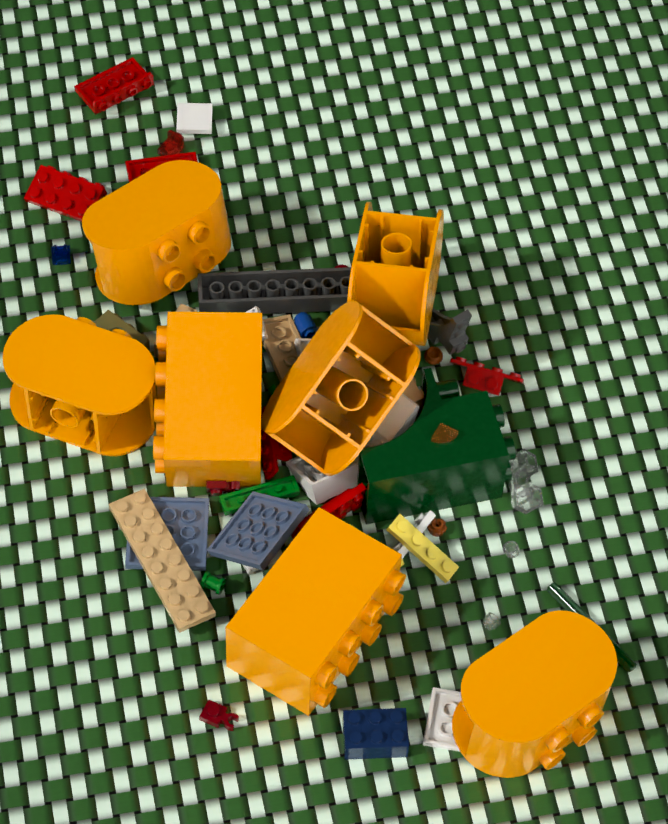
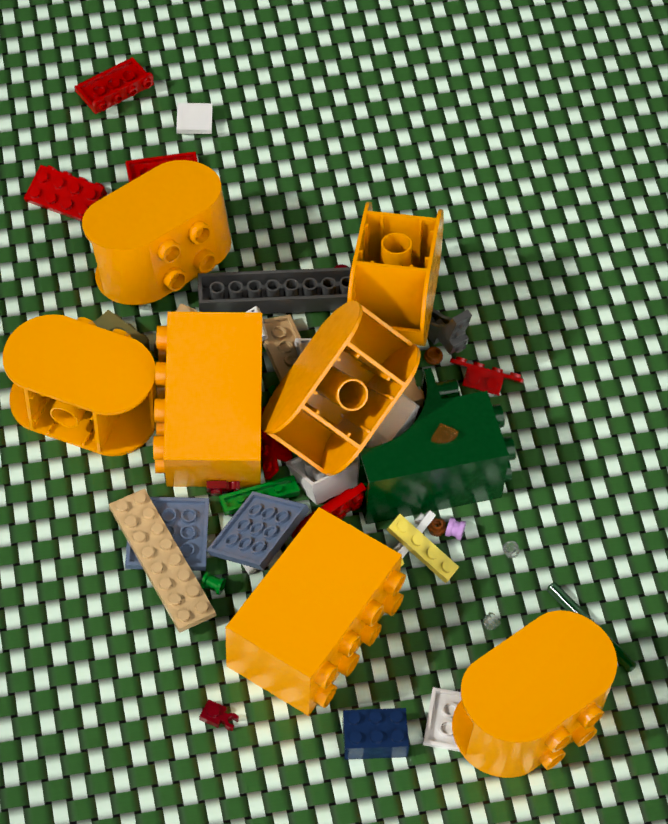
(61, 255): clear blue tile -> none
(173, 144): clear red bracket -> none
(305, 325): blue brick -> none
(455, 528): none -> lavender wheel
(524, 494): clear arch -> none

